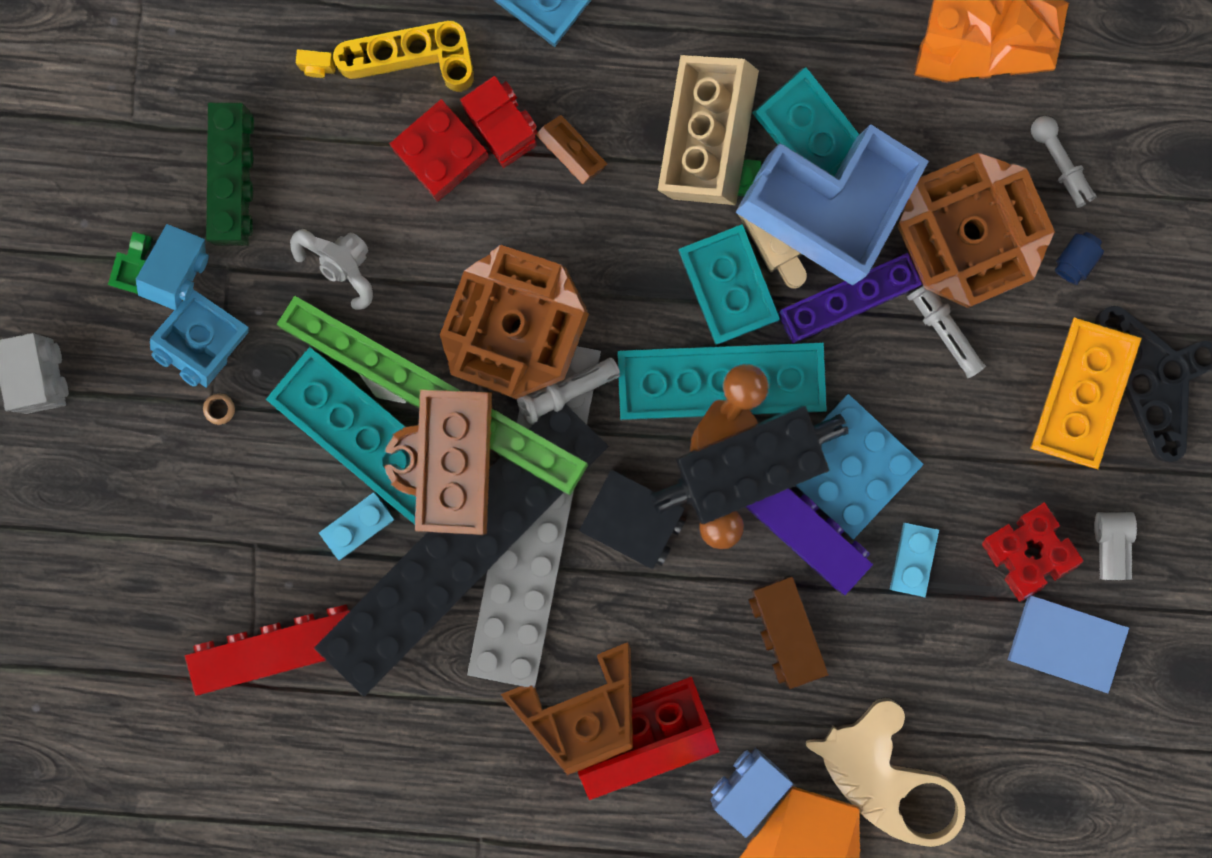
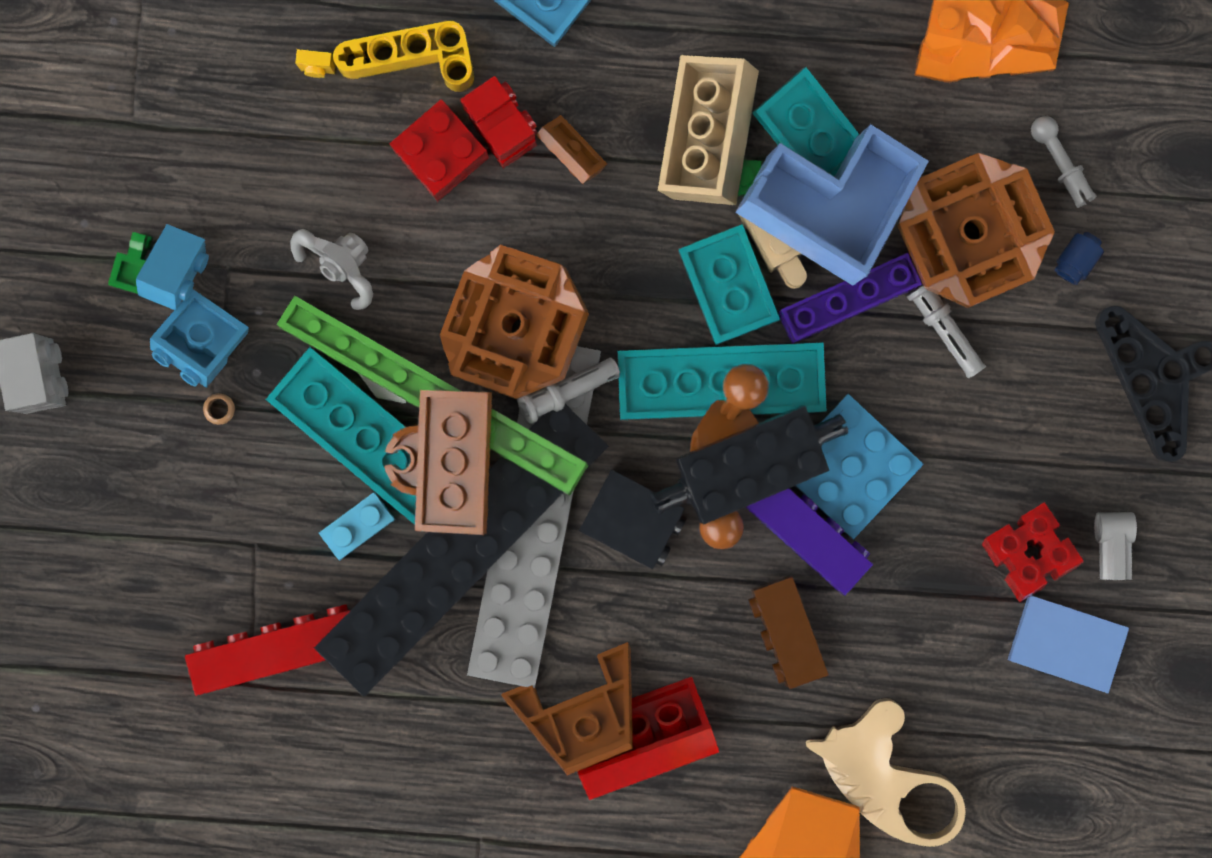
(228, 174): dark green brick -> none
(749, 791): medium blue brick -> none
(914, 559): medium azure plate -> none
(1085, 393): light orange tile -> none

